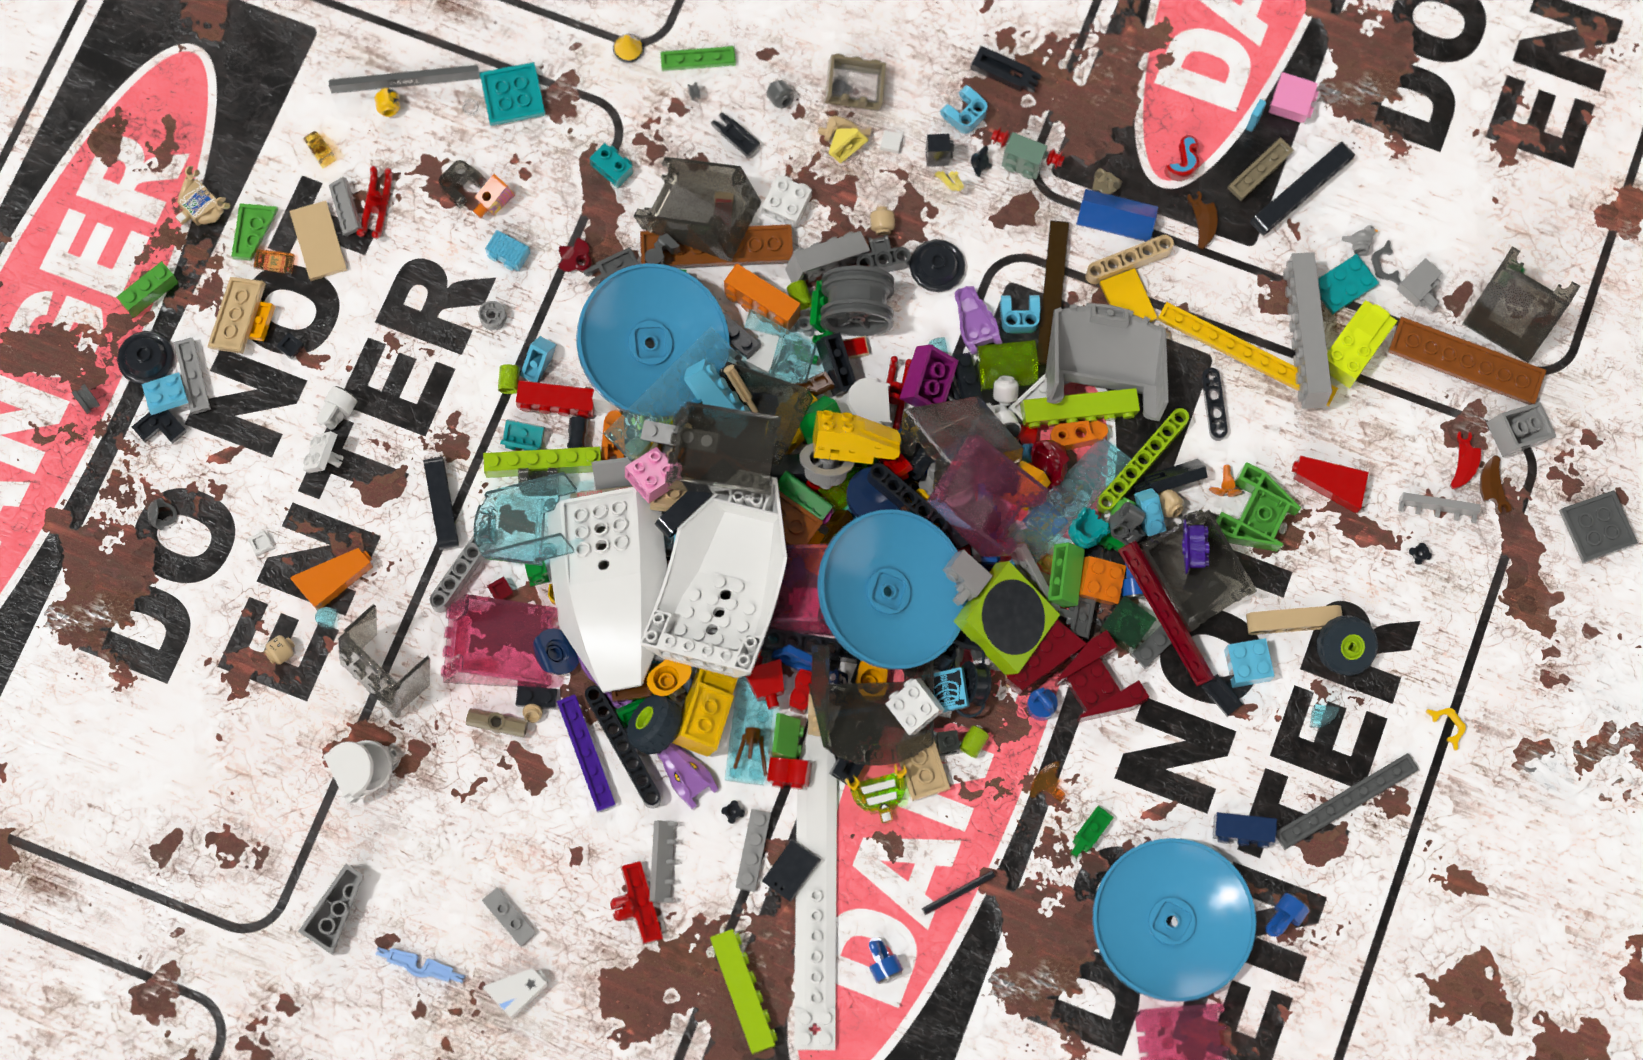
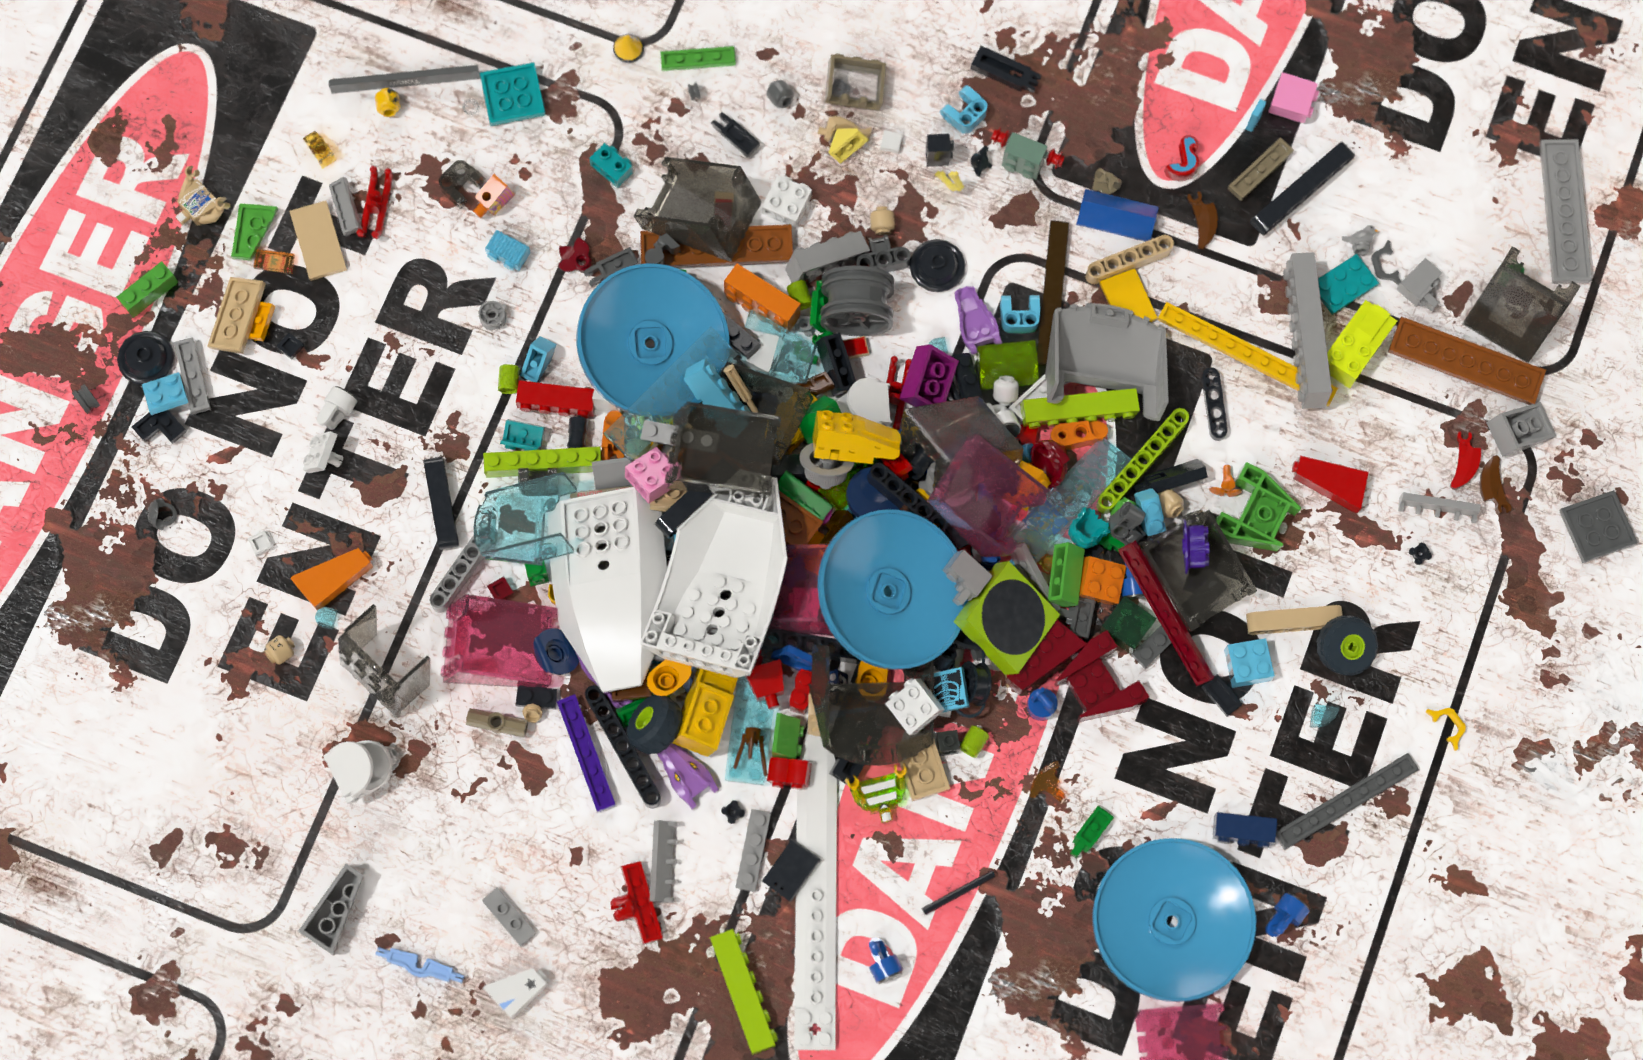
(1565, 211): none -> light grey plate

